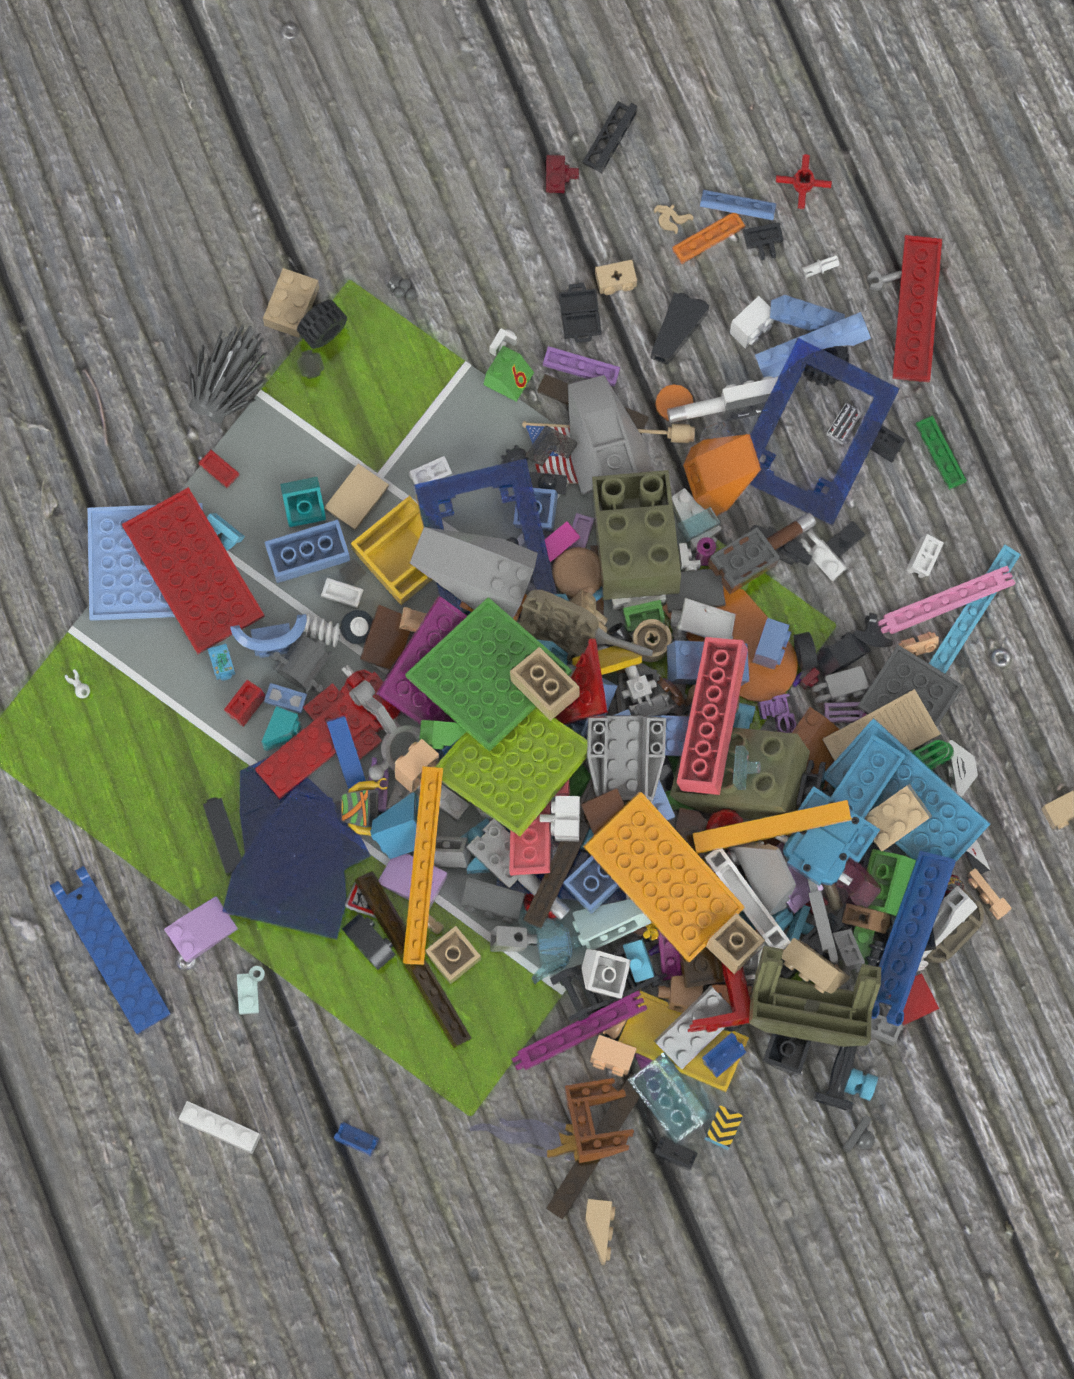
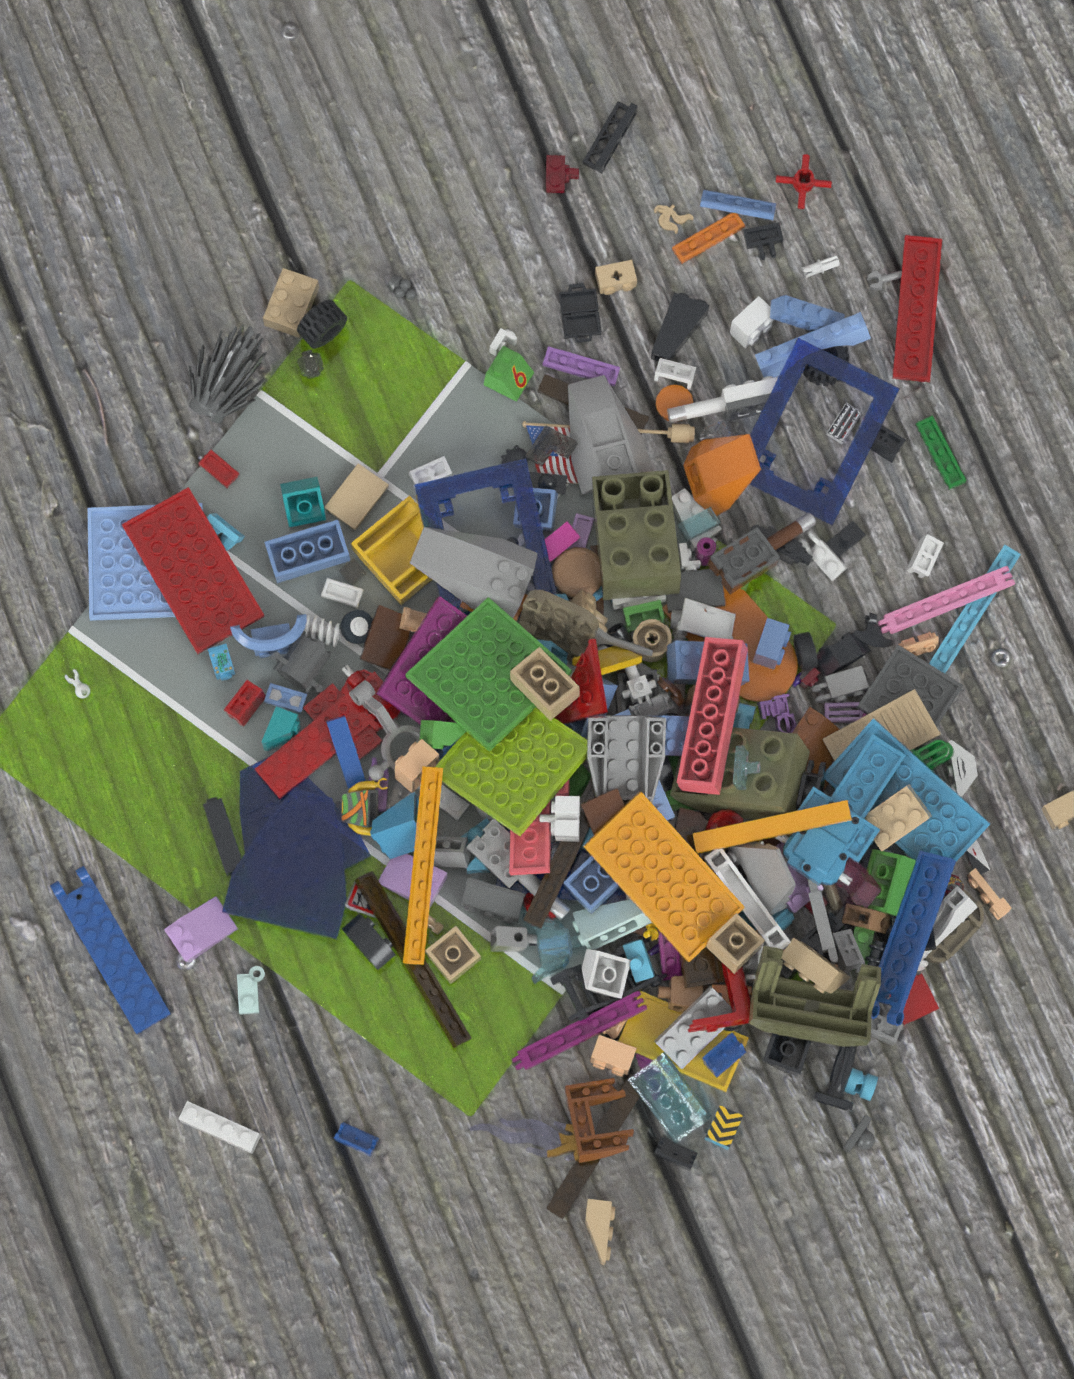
(675, 371): none -> white hinge
(799, 925): medium azure tile -> none

